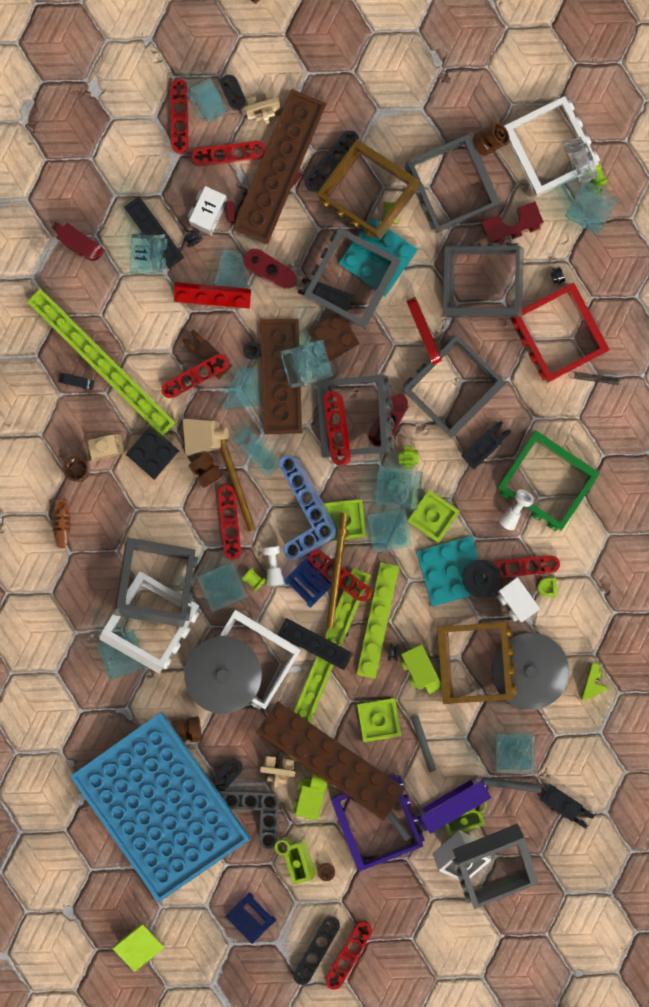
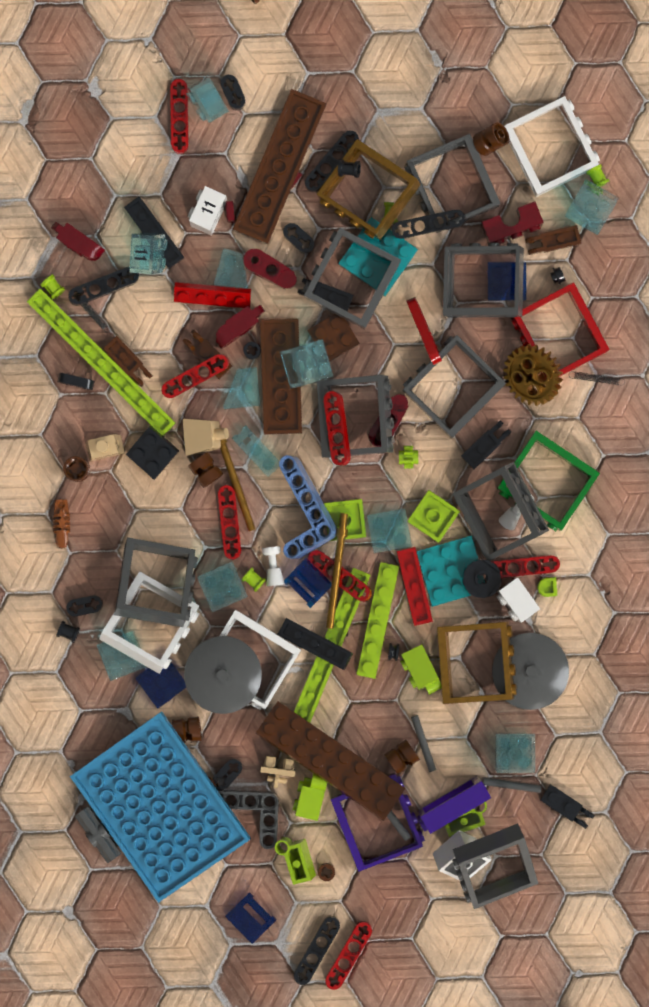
(52, 287): none -> lime bush
(68, 632): none -> black bush
(83, 601): none -> black beam
(92, 313): none -> dark grey piece
(98, 834): none -> dark grey piece
(104, 288): none -> black beam
(126, 359): none -> reddish brown hinge
(138, 947): lime piece -> none
(161, 686): none -> clear blue plate
(192, 239): black bush -> none
(228, 150): red beam -> none
(238, 325): none -> dark red piece
(263, 109): tan hips -> none
(295, 241): none -> black beam
(349, 168): none -> black bush
(379, 720): lime plate -> none
(398, 487): clear light blue brick -> none
(402, 757): none -> reddish brown wheel
(414, 586): none -> red plate
(429, 226): none -> black beam
(502, 281): none -> clear blue plate
(523, 500): none -> dark grey window
(532, 374): none -> pearl gold gear
(555, 240): none -> reddish brown hinge
(581, 160): clear brick -> none
(590, 688): lime slope -> none

